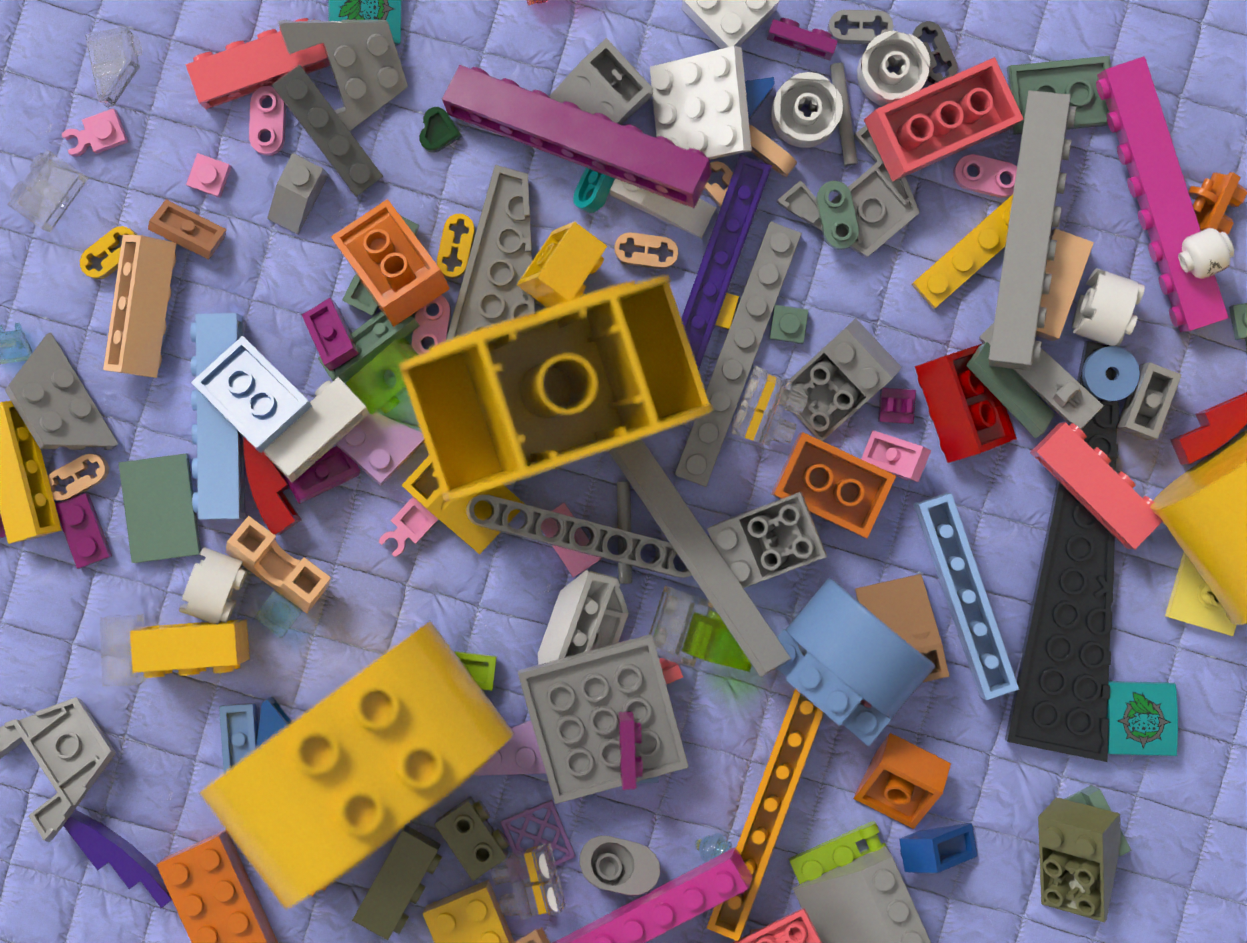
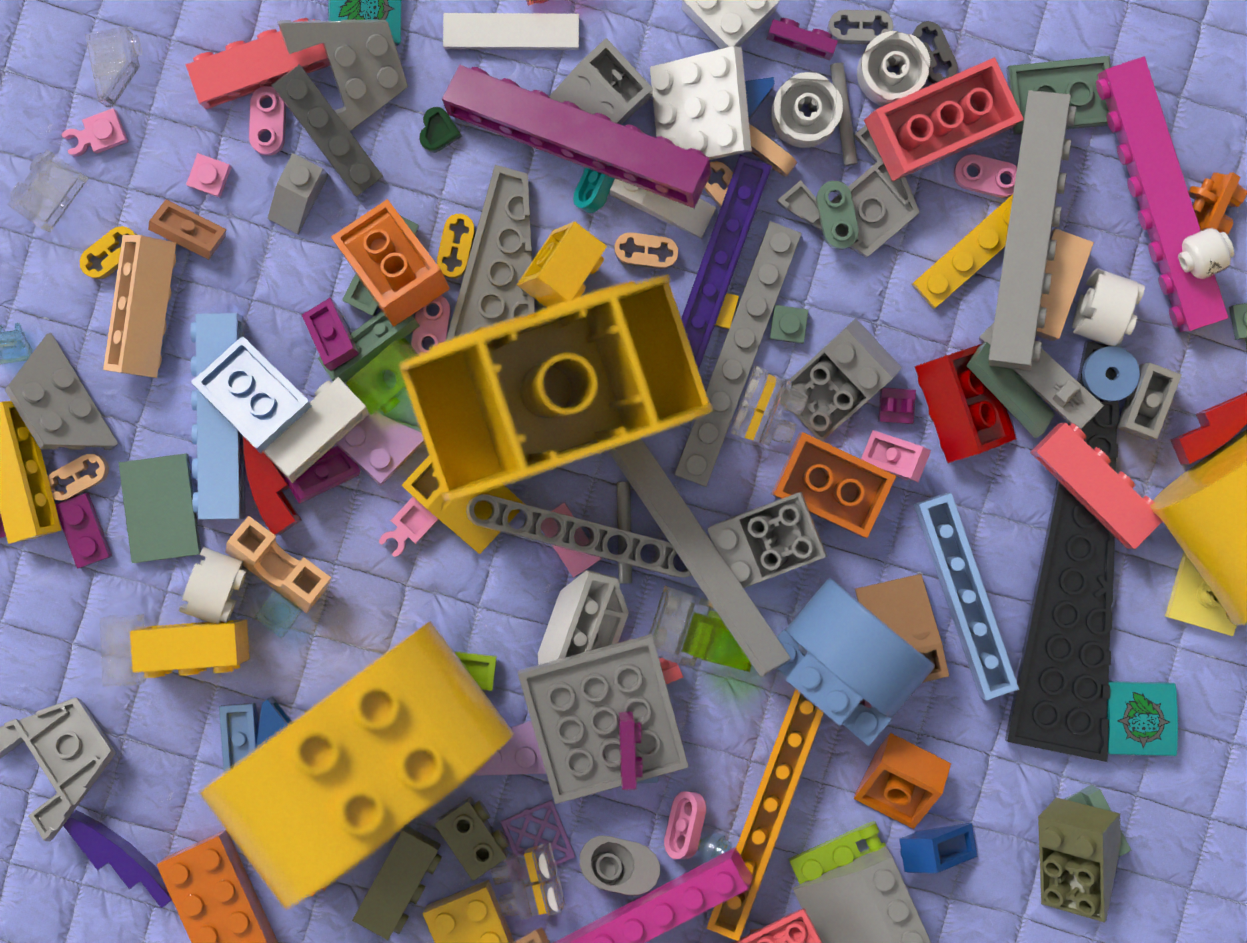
(511, 31): none -> white tile
(685, 825): none -> bright pink plate

